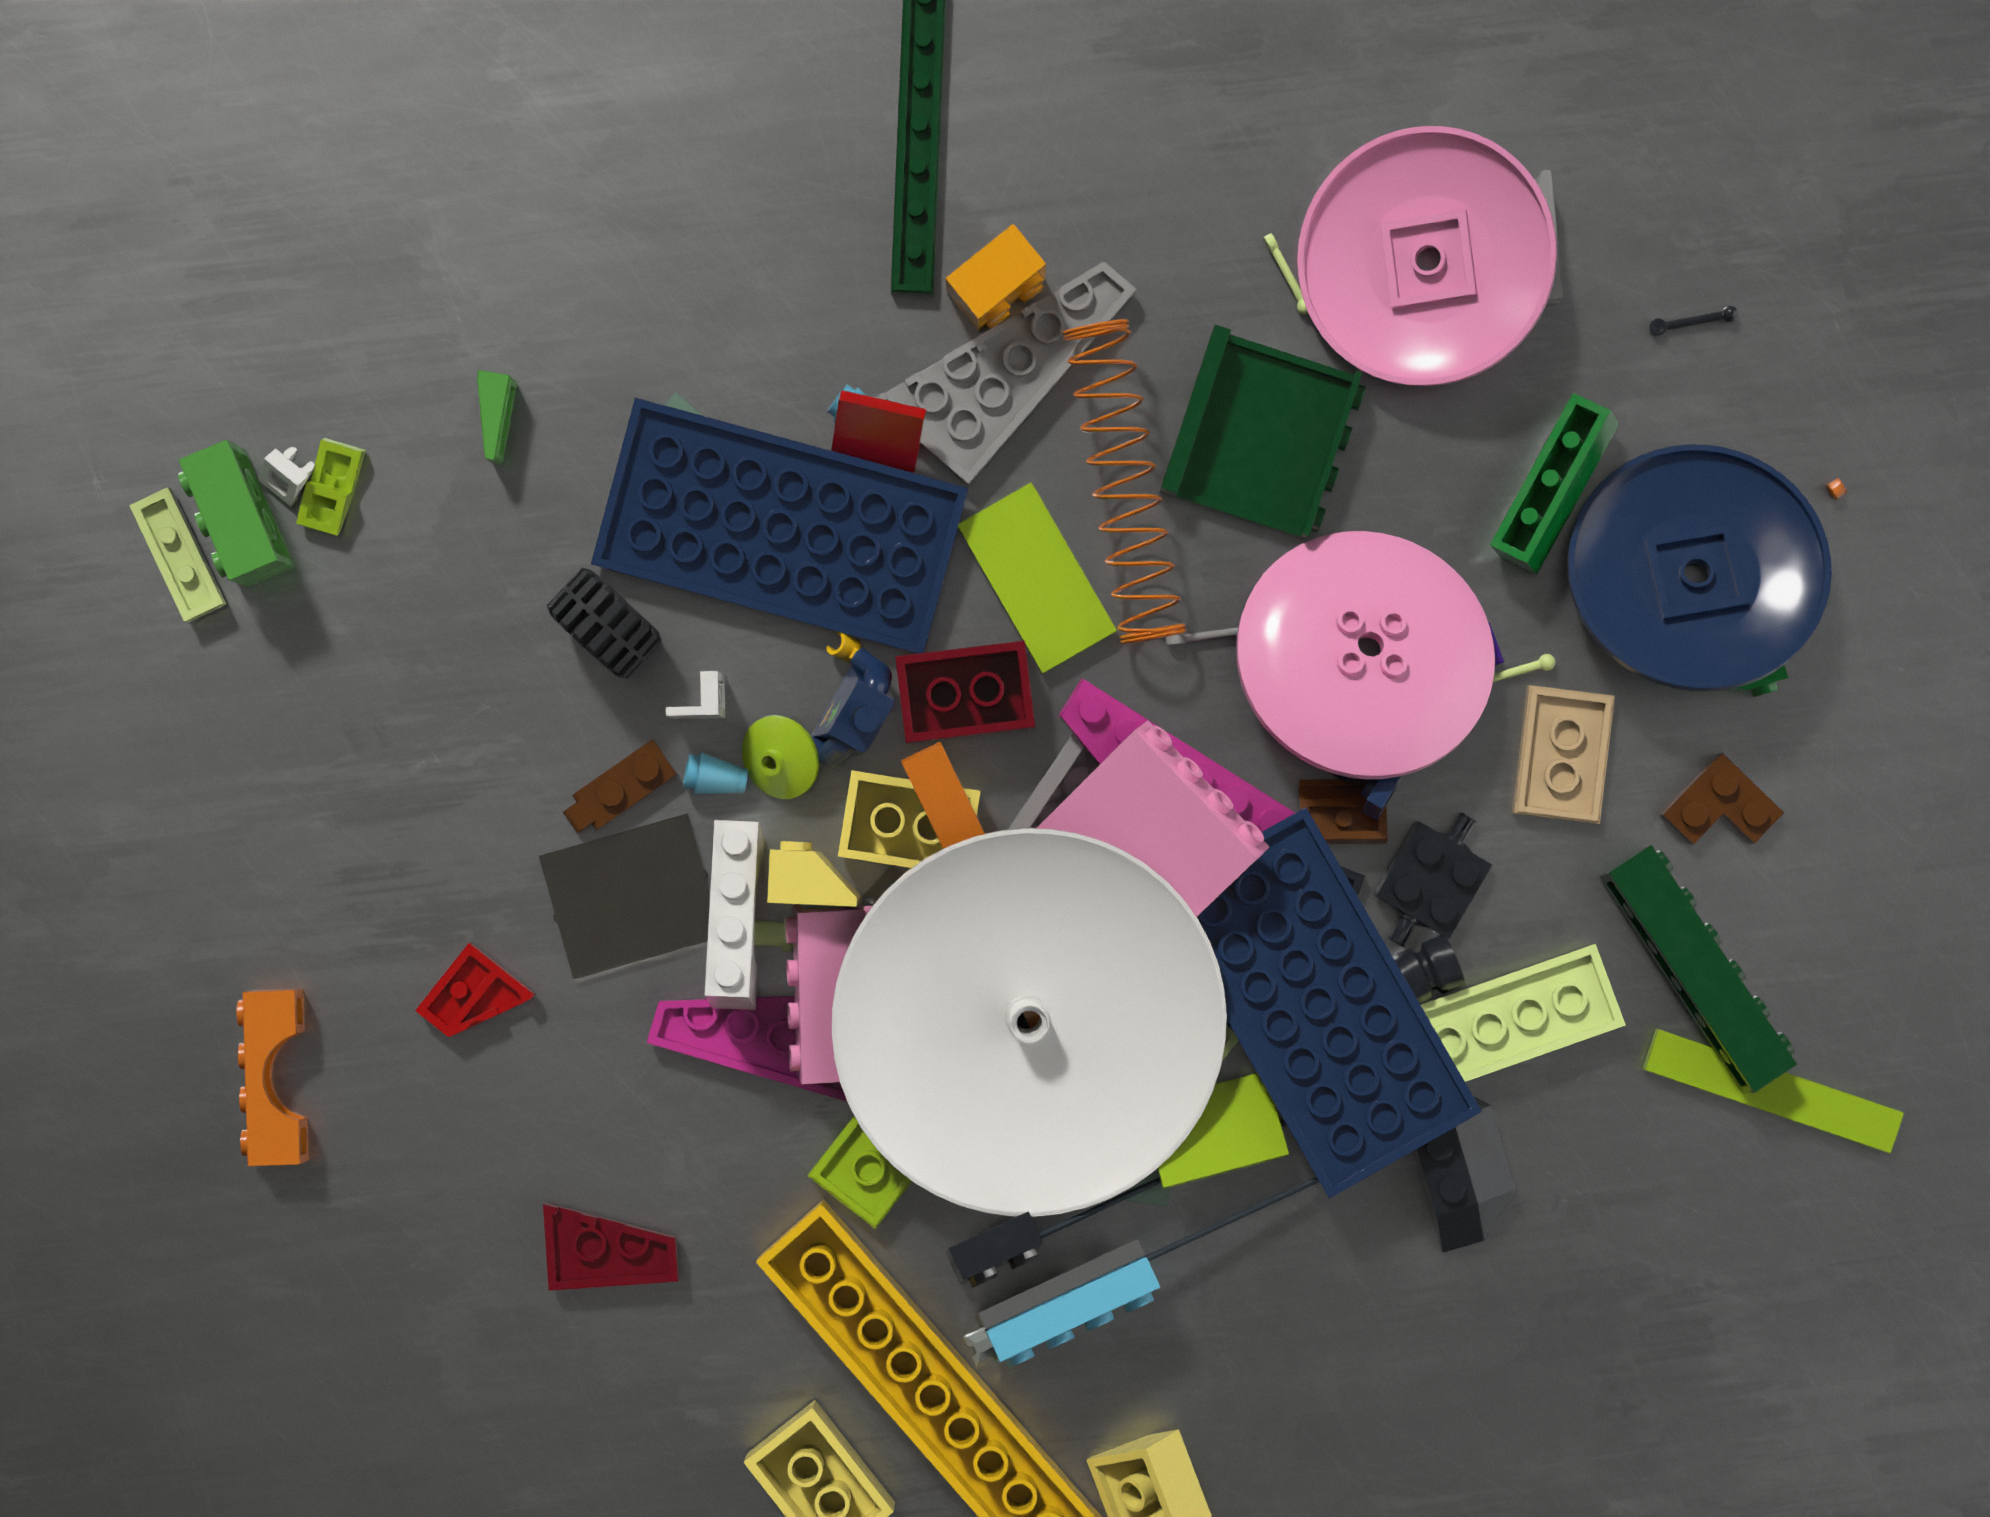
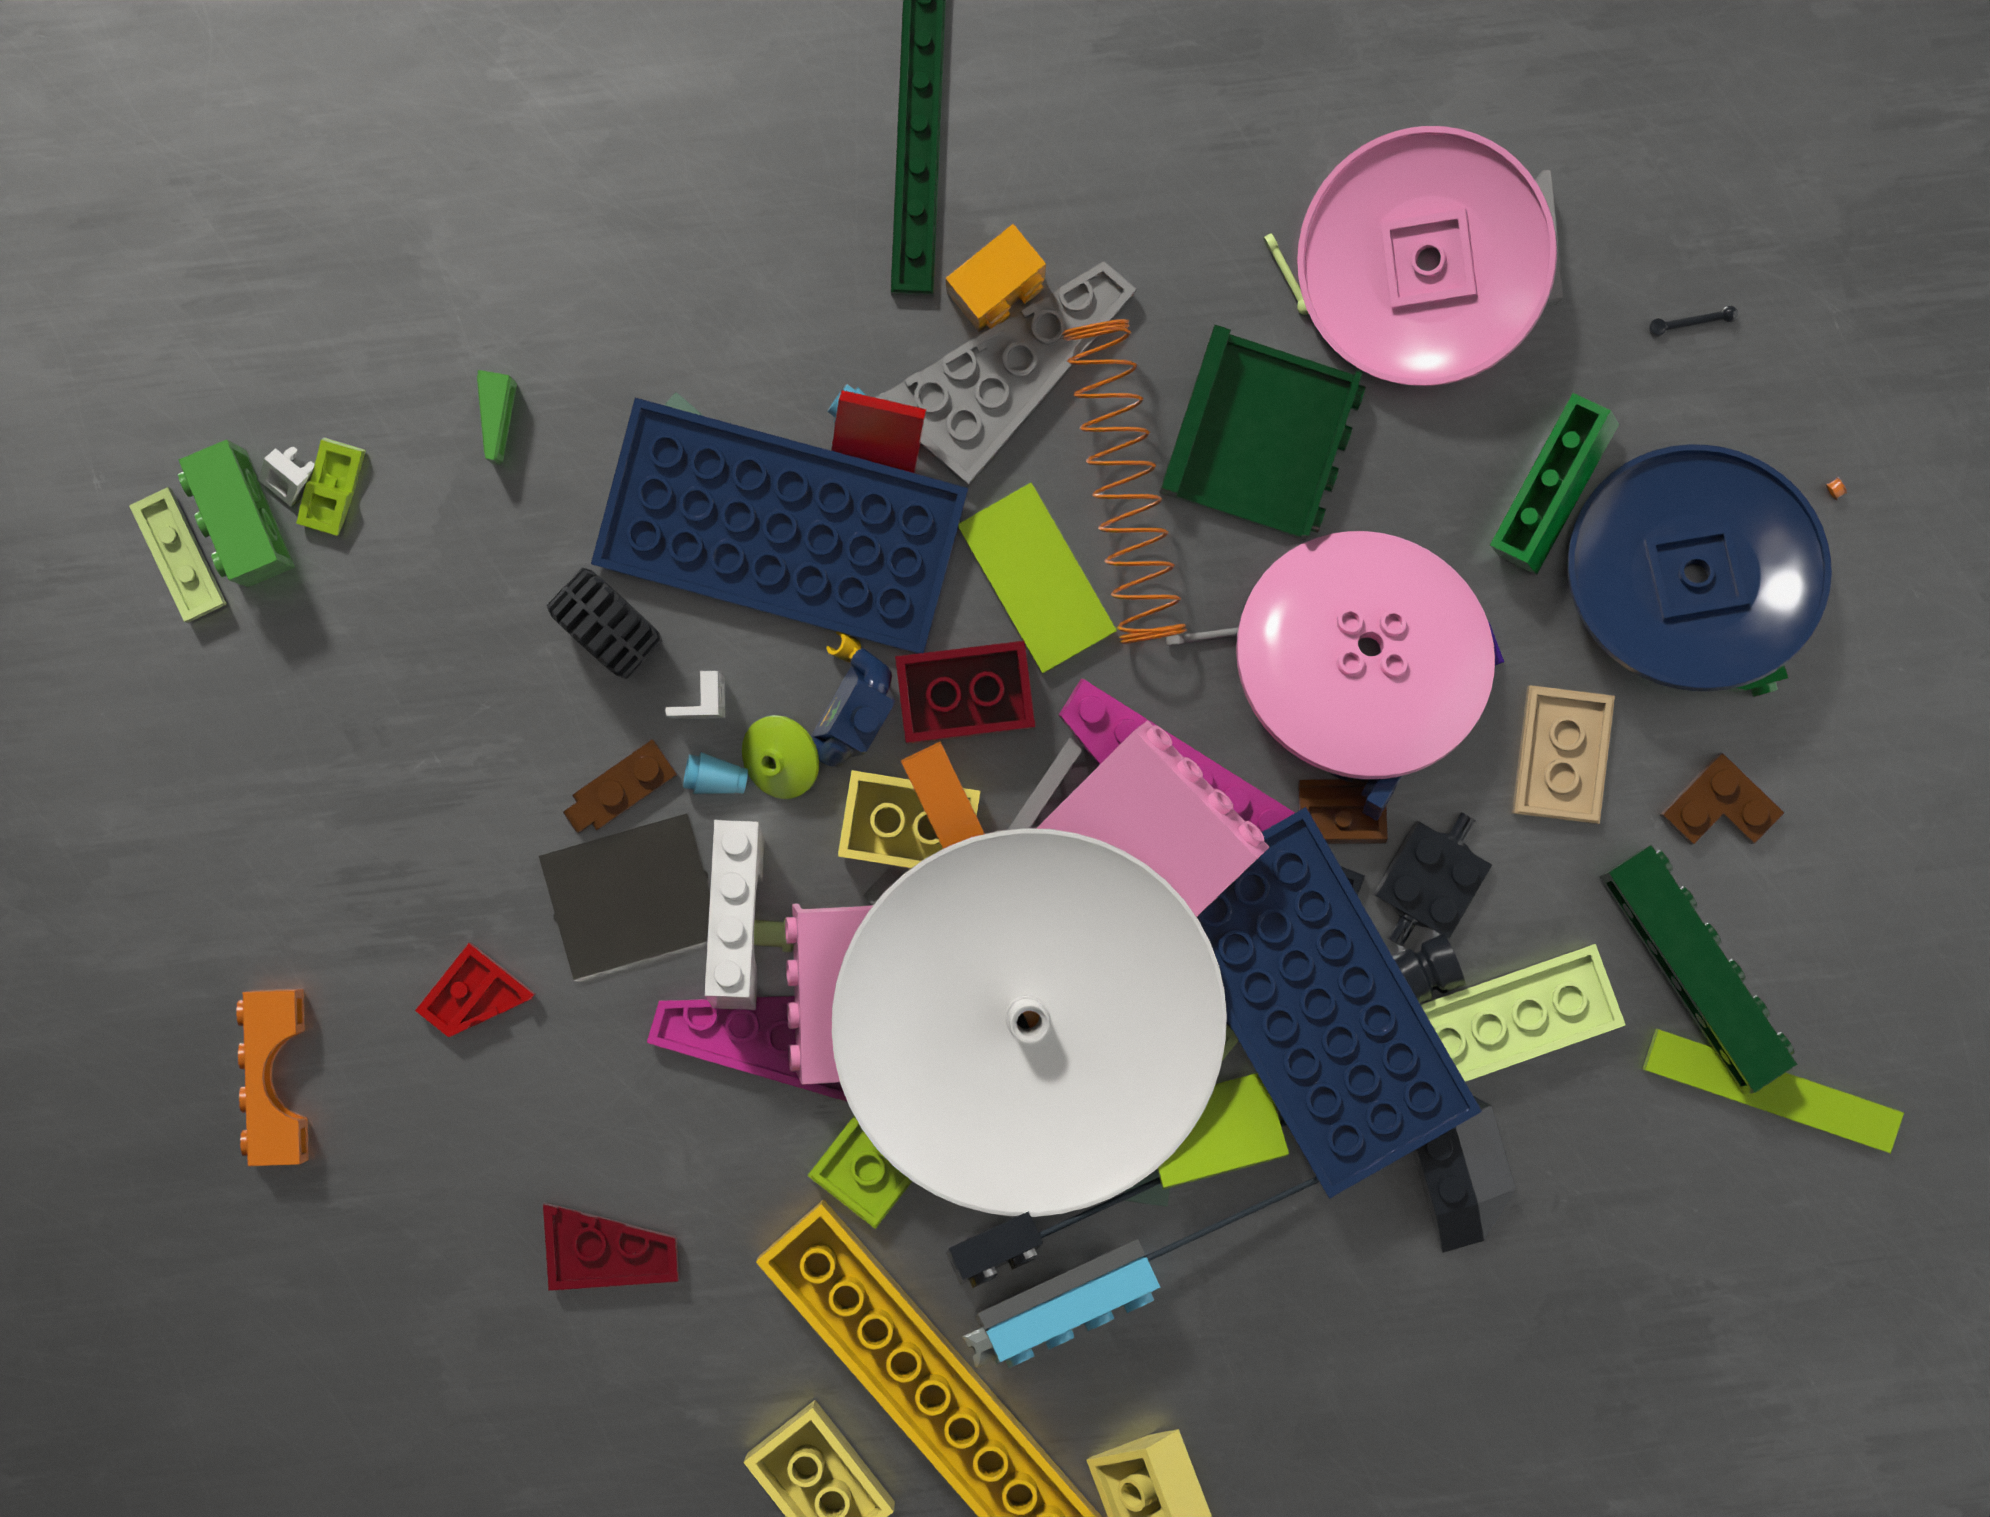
(807, 878): light yellow slope -> none
(1545, 662): yellowish green hinge -> none

